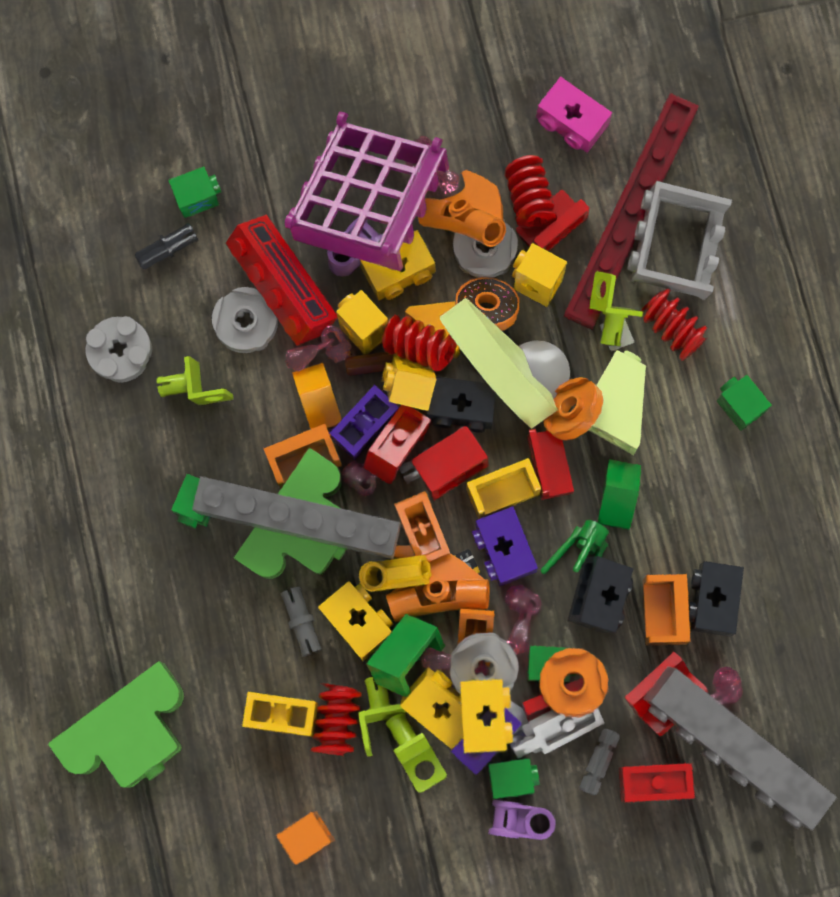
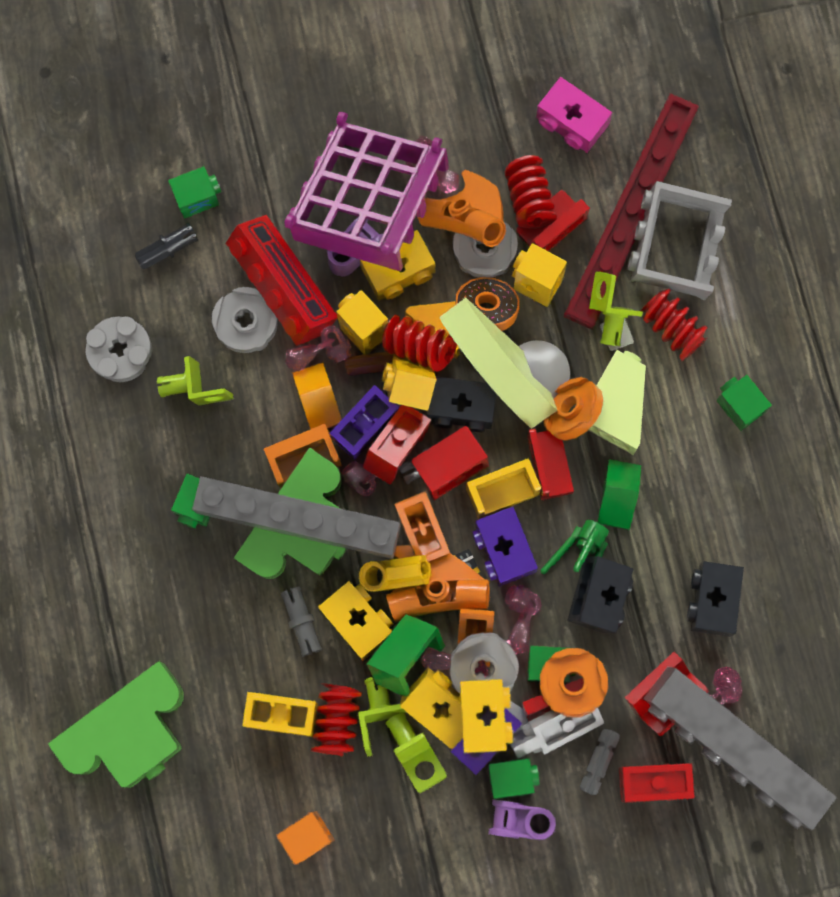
(666, 609): orange panel -> none

